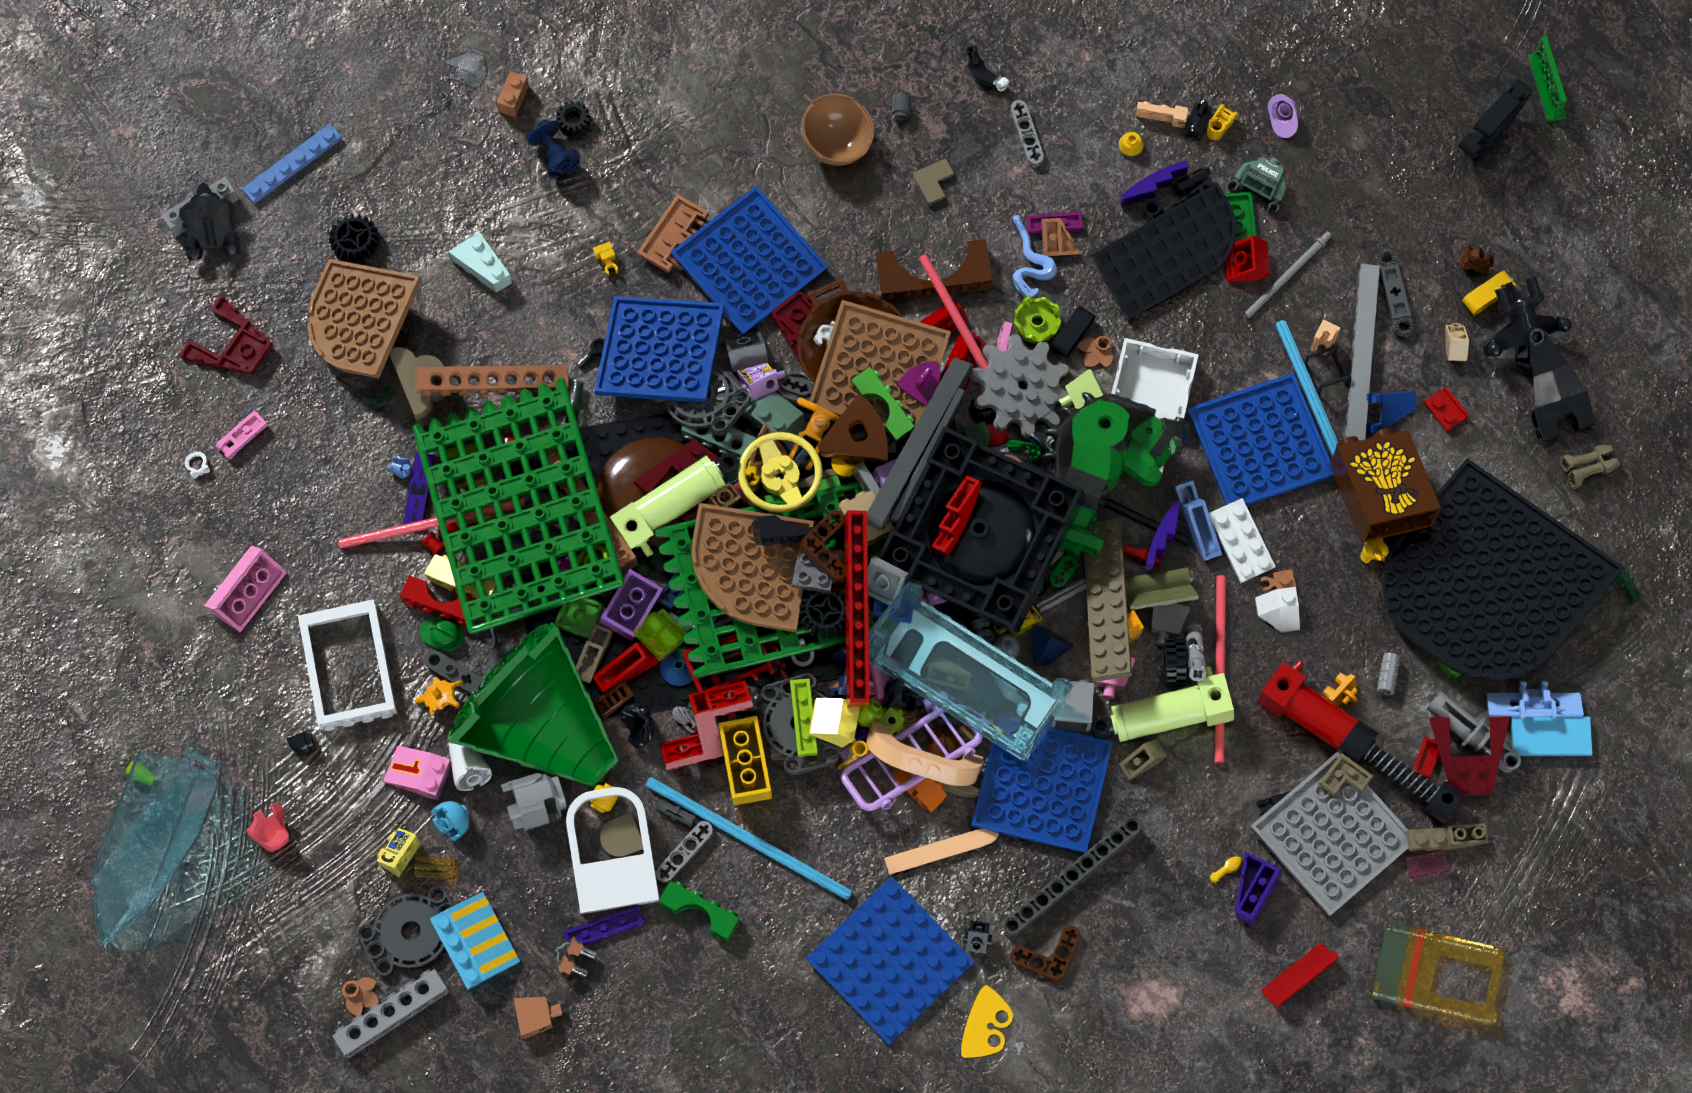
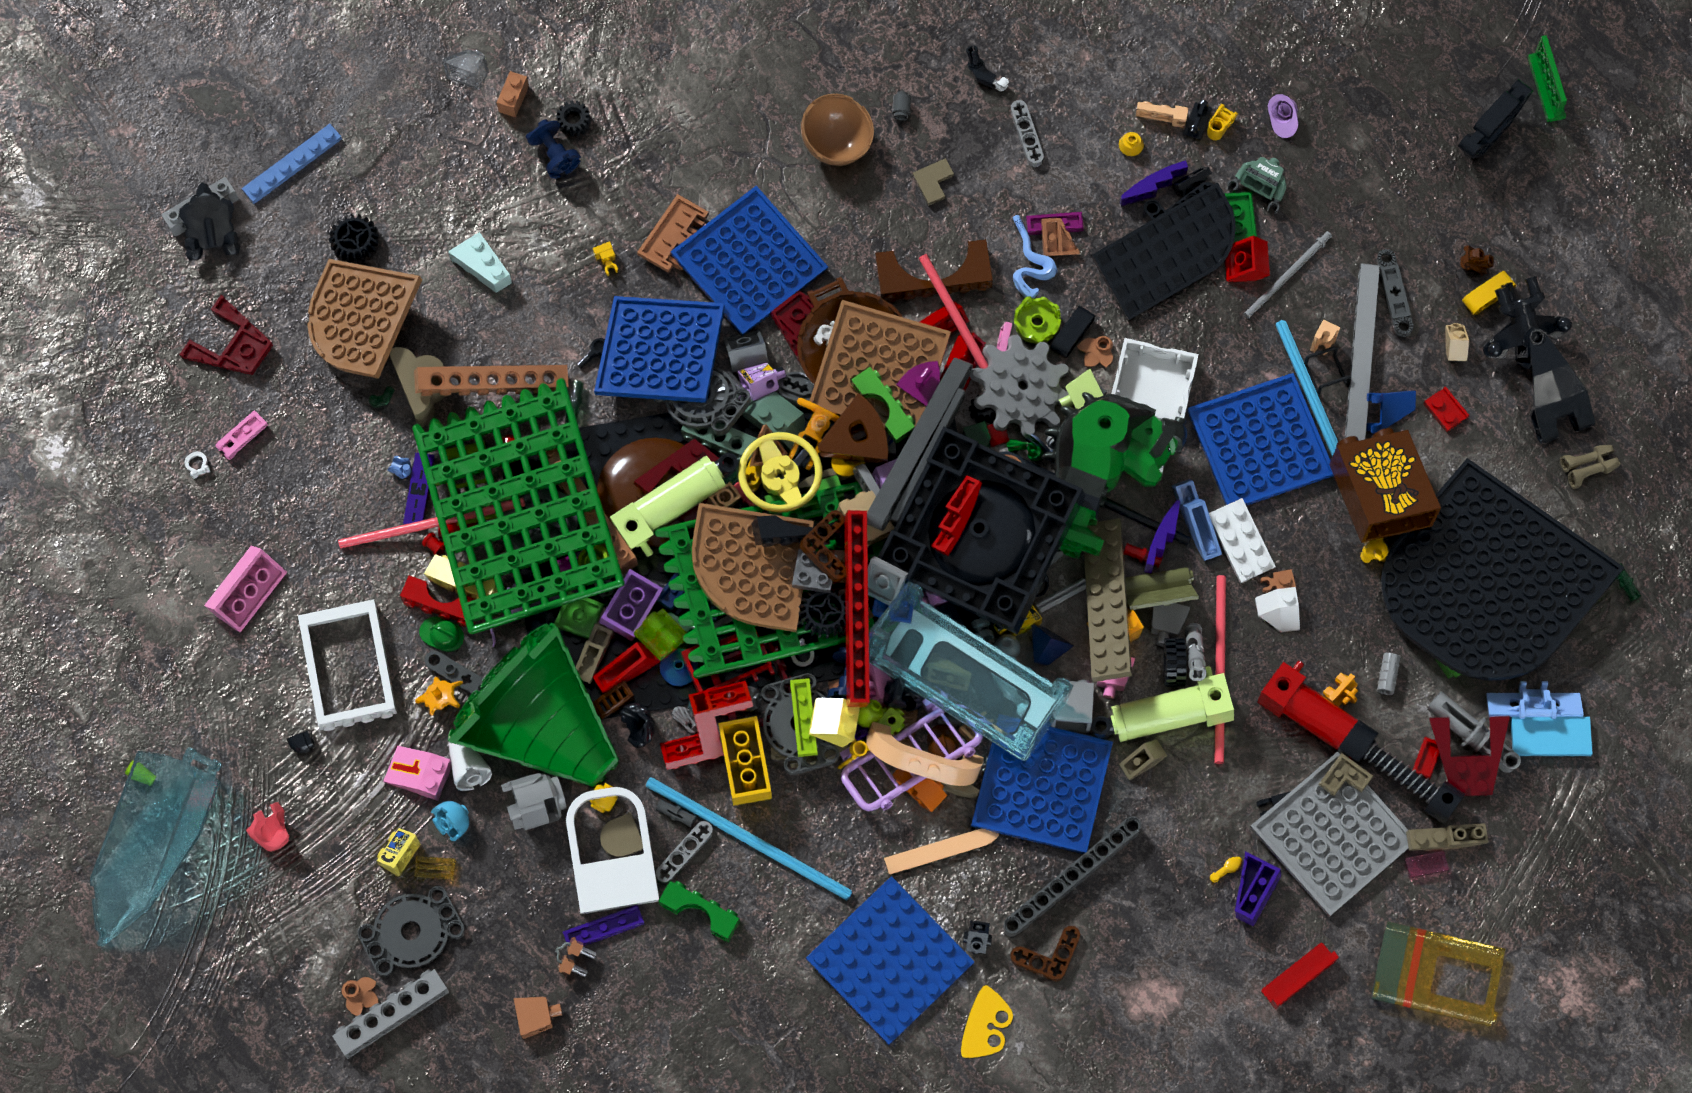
(474, 940): medium azure slope -> none
(1067, 575): green beam -> none

